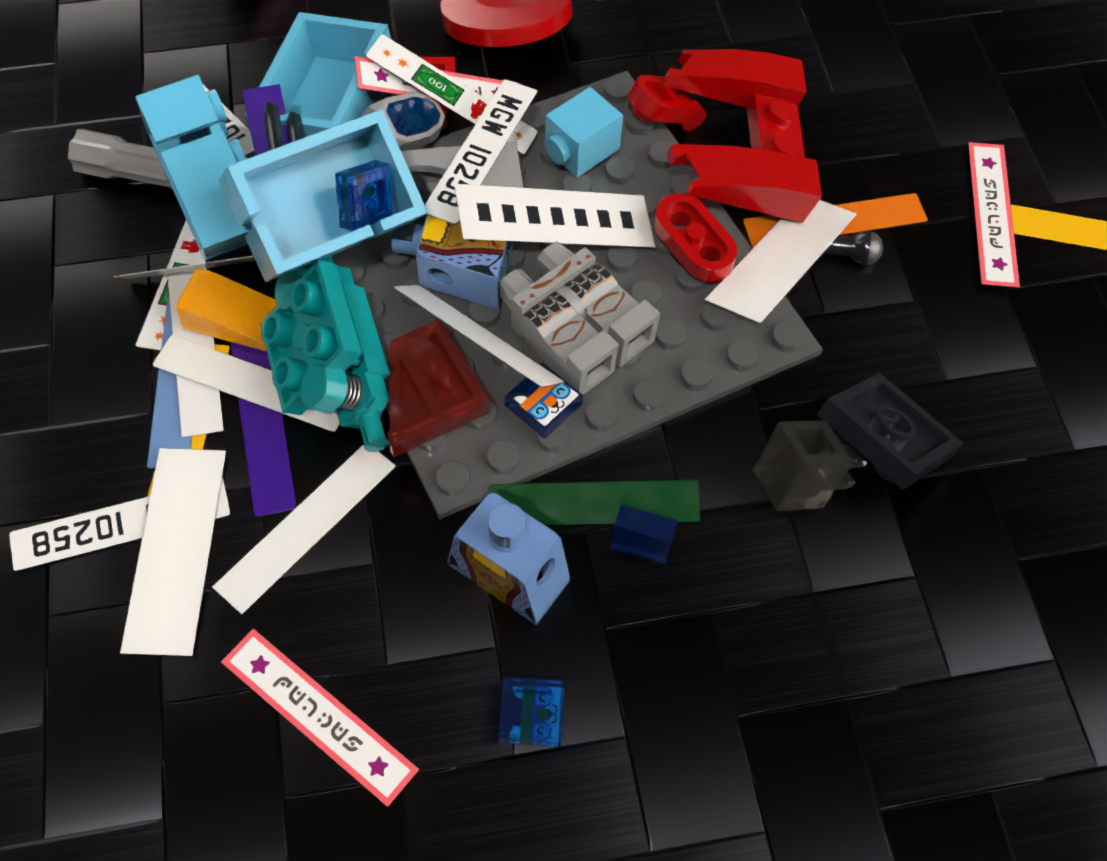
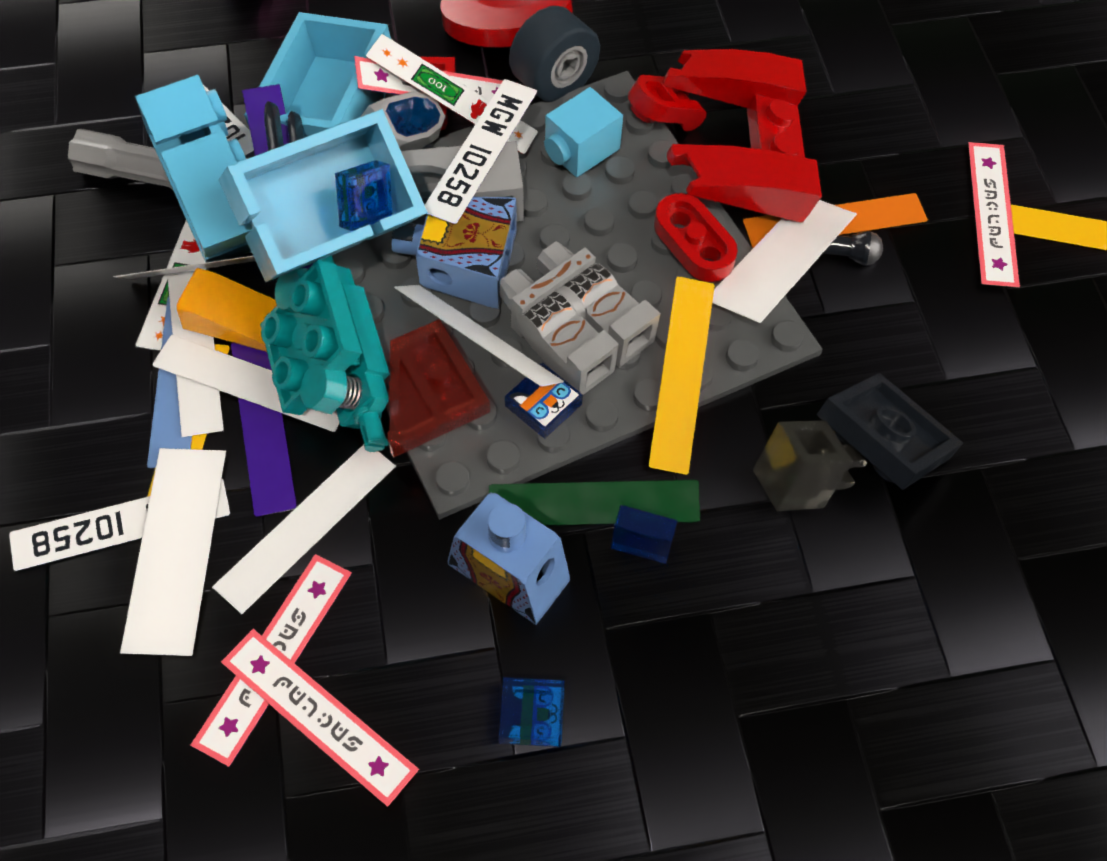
(288, 632): none -> sticker
(553, 216): white sticker -> none
(554, 53): none -> black wheel
(681, 376): none -> yellow sticker

